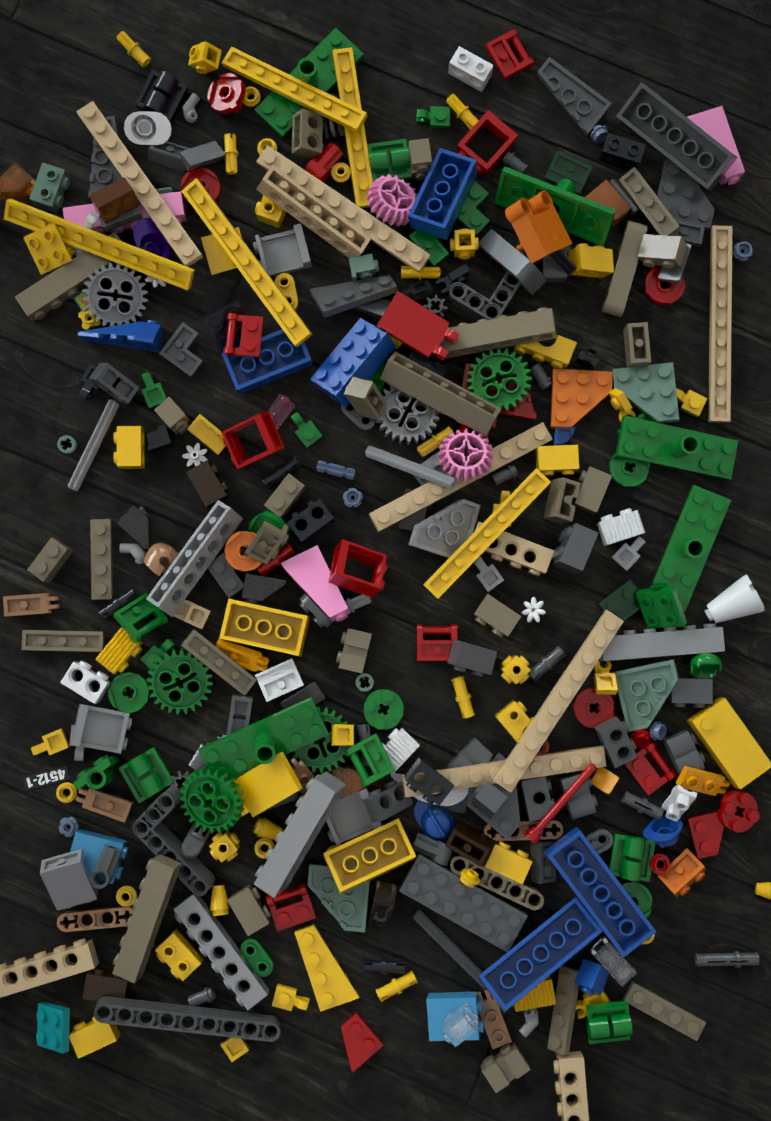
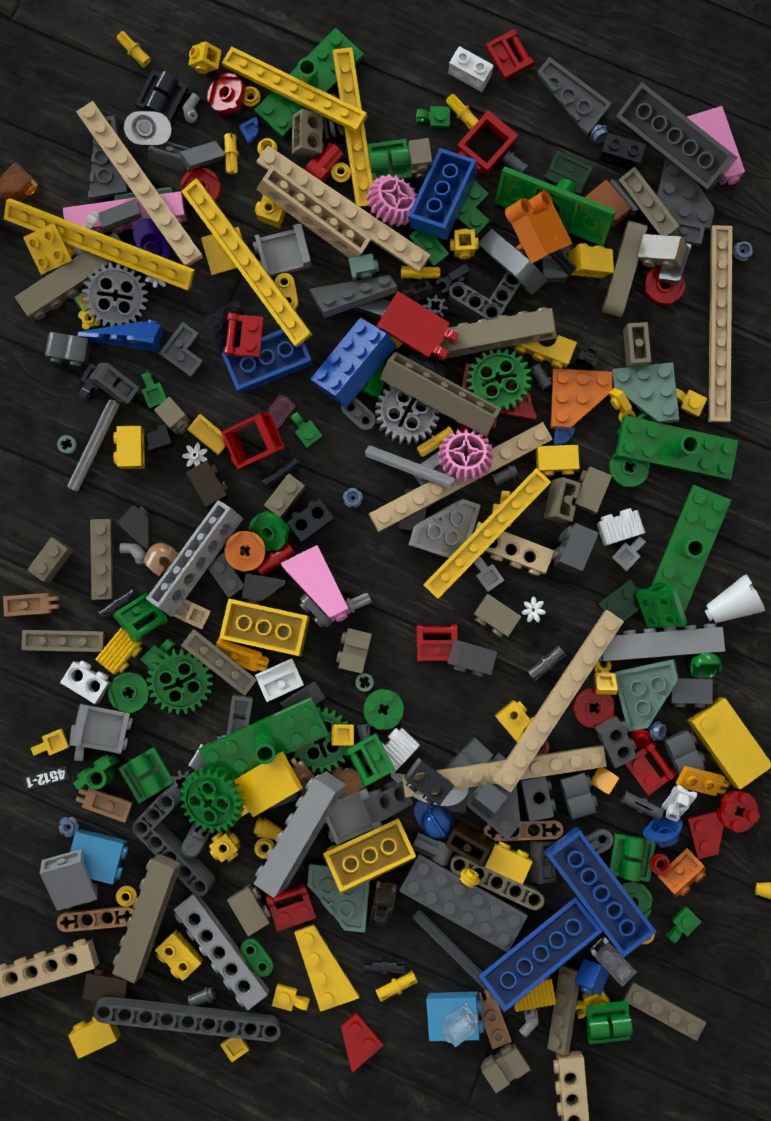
(50, 188): sand green brick -> none
(53, 1027): teal plate -> none
(60, 792): yellow plate -> none
(68, 349): none -> dark grey brick
(106, 865): dark grey piece -> none
(114, 200): reddish brown brick -> none
(219, 903): yellow cone -> none
(250, 130): none -> blue tile
(266, 542): dark tan bracket -> none
(336, 470): sand blue axle -> none
(361, 554): red window -> none
(365, 398): dark tan brick -> none
(463, 697): yellow pin -> none
(507, 669): yellow brick -> none
(535, 832): red piece -> none
(685, 922): none -> green plate
(727, 959): dark grey pin -> none

